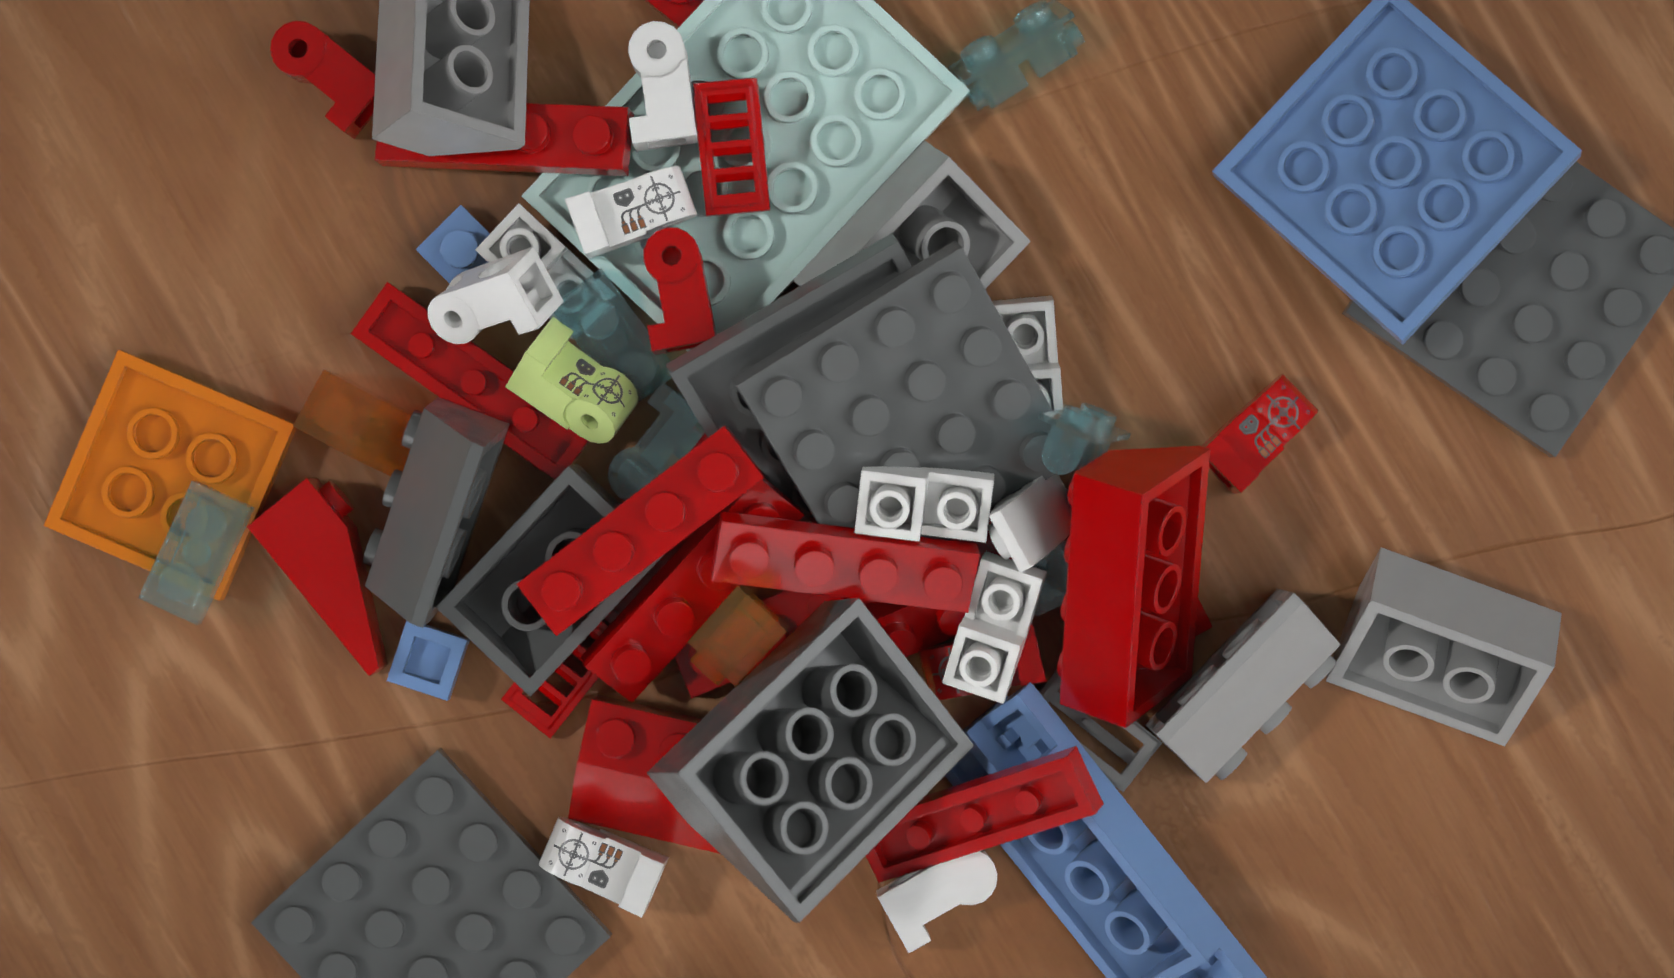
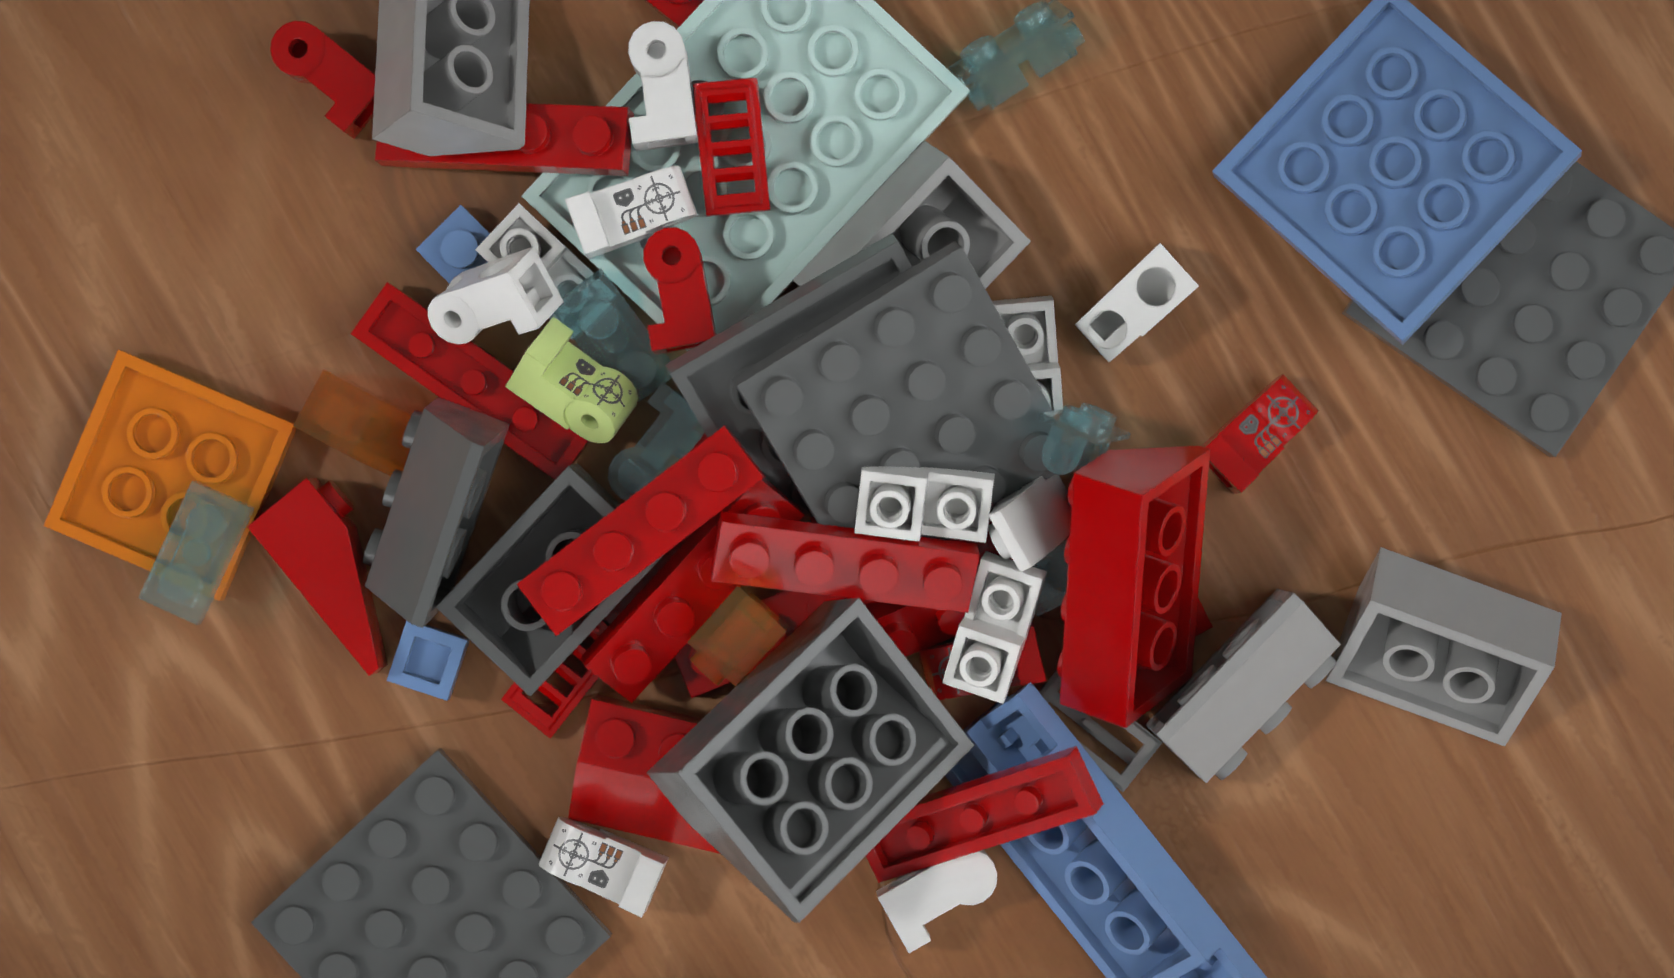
(1136, 303): none -> white leg

